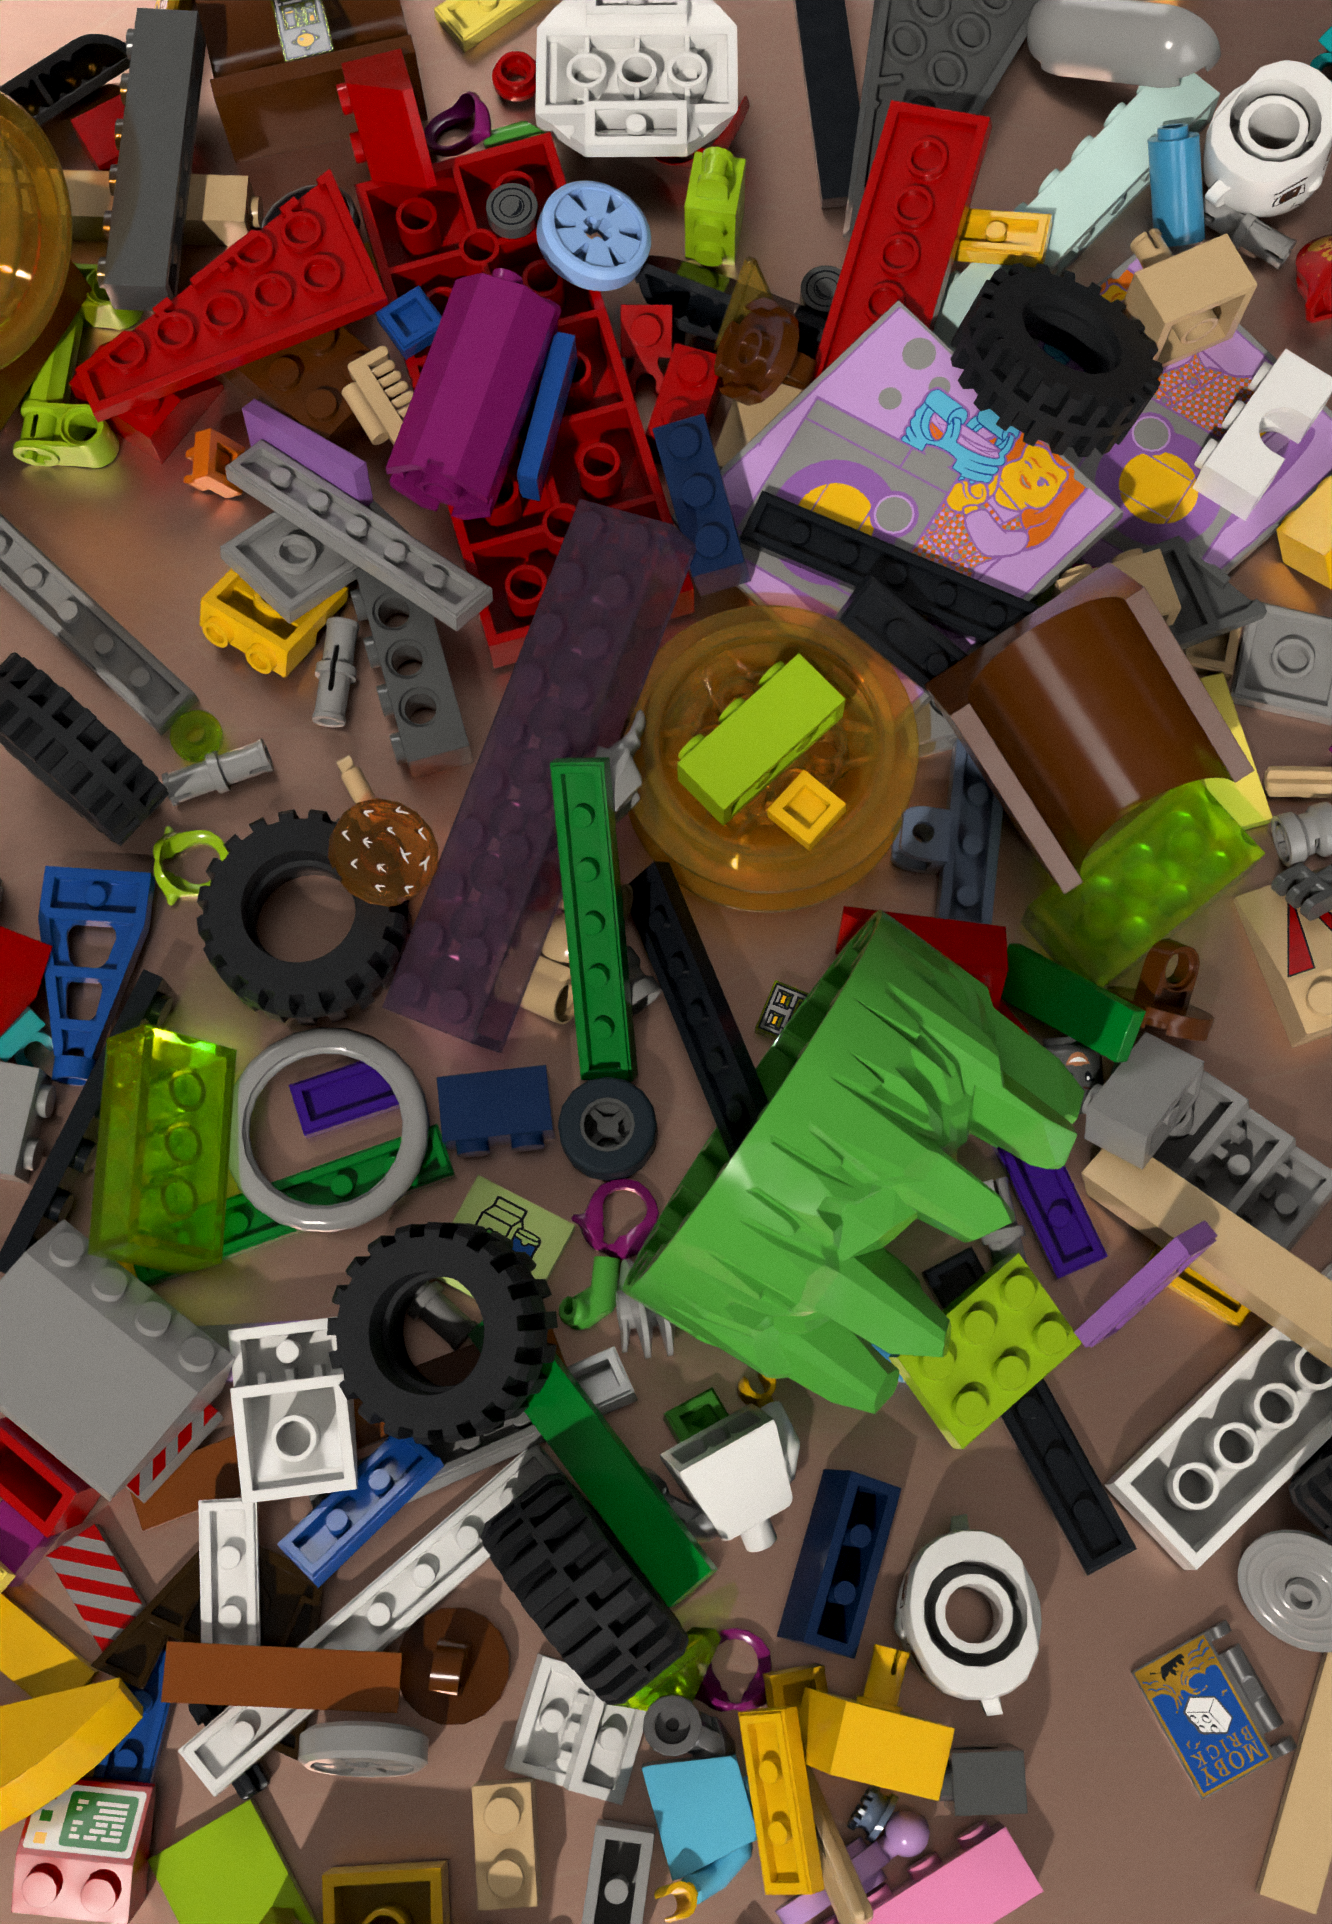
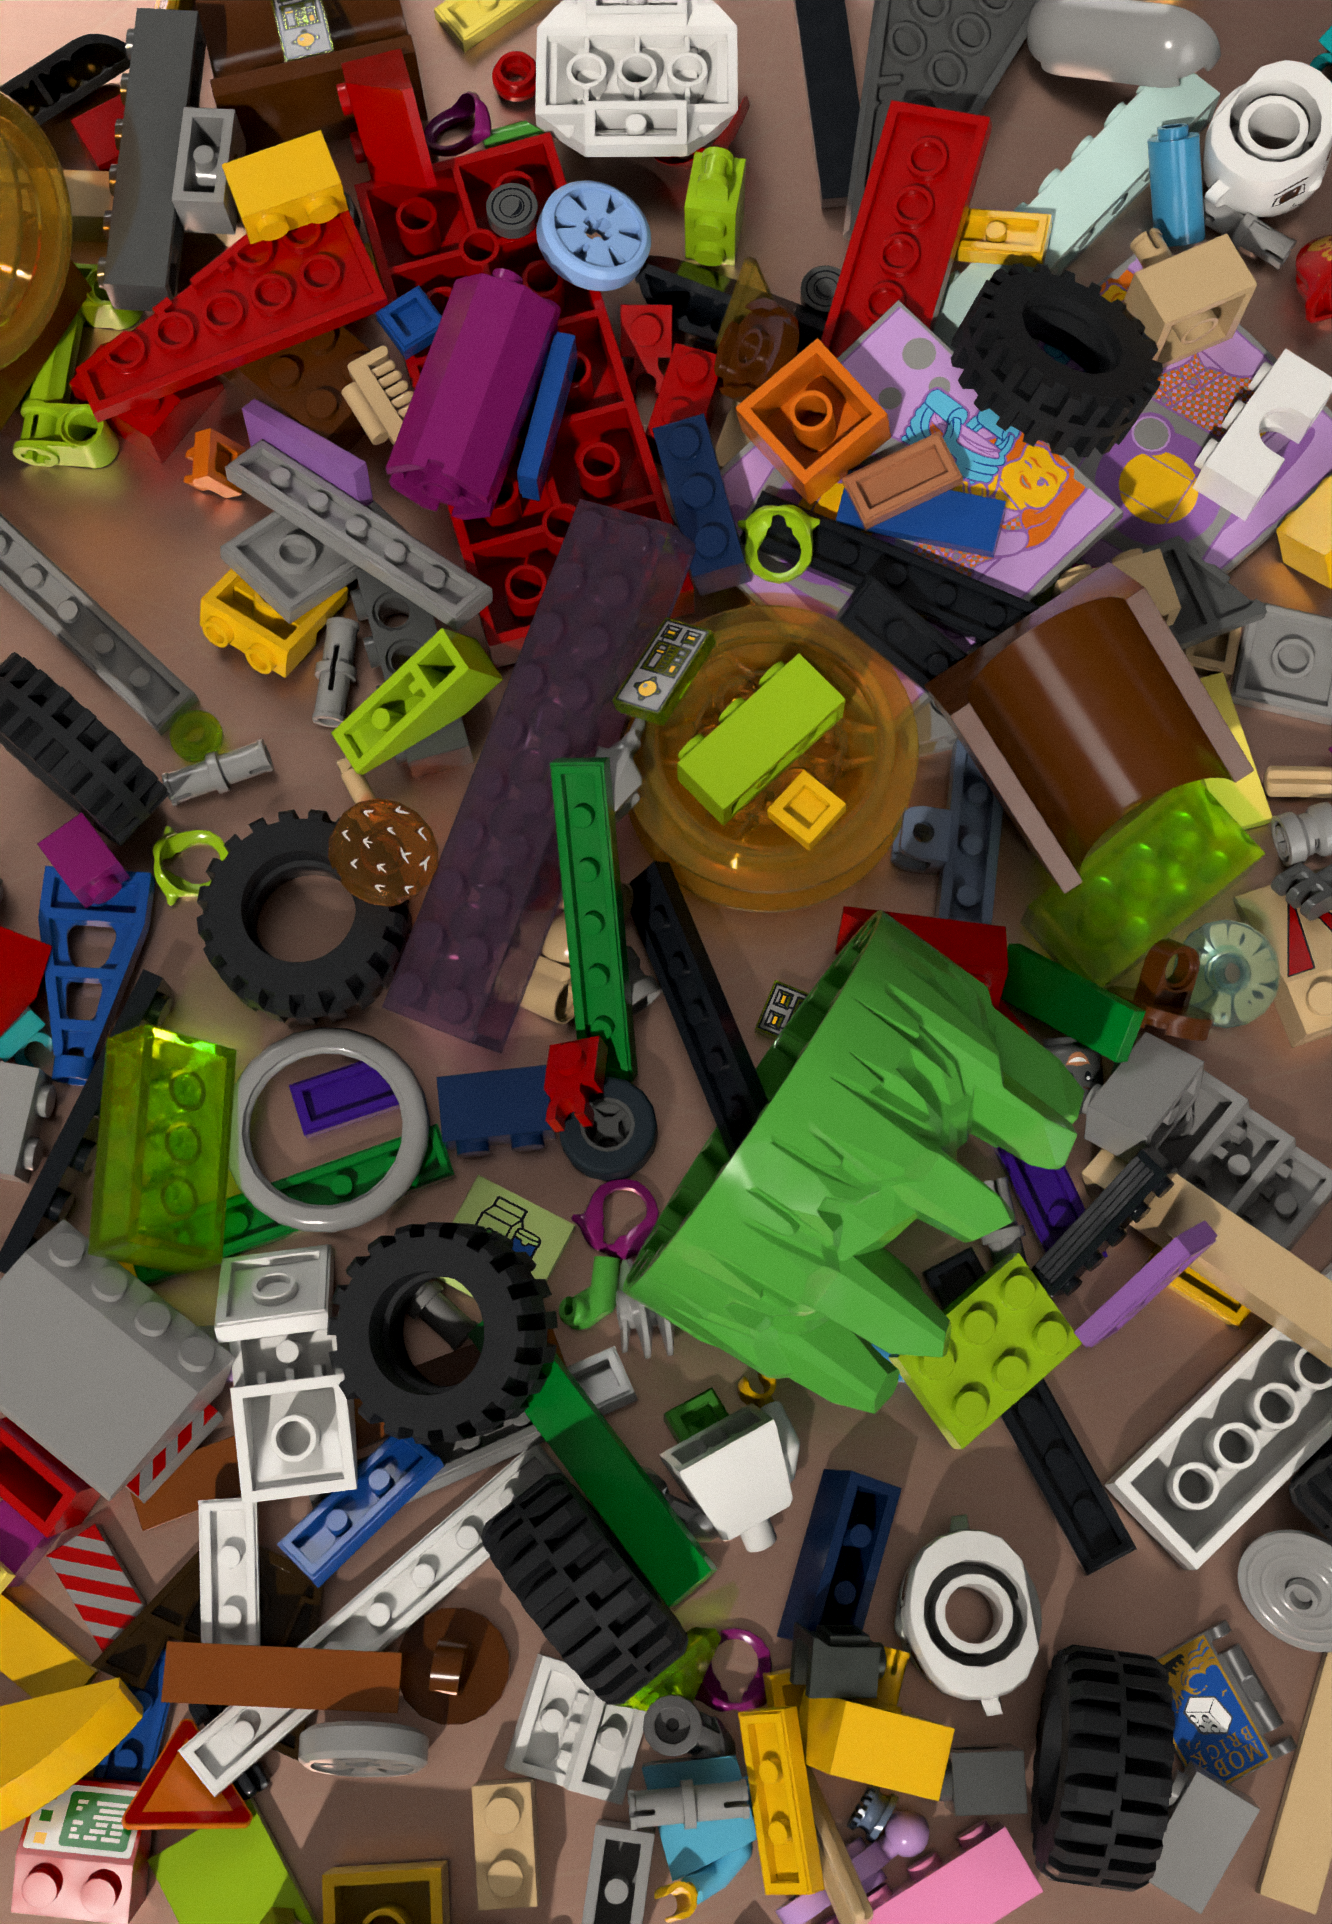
(84, 861): none -> magenta brick
(178, 1798): none -> piece
(200, 186): none -> light grey brick
(275, 1293): none -> white tile
(285, 187): none -> yellow brick
(417, 700): none -> lime slope
(572, 1075): none -> red plate
(664, 671): none -> tile
(688, 1804): none -> light grey pin
(755, 532): none -> lime piece
(813, 421): none -> orange brick
(836, 1662): none -> pearl dark grey window
(902, 480): none -> nougat tile
(946, 521): none -> blue tile
(1102, 1768): none -> black tyre
(1105, 1222): none -> black piece
(1201, 1835): none -> light grey brick
(1241, 944): none -> clear light blue dish

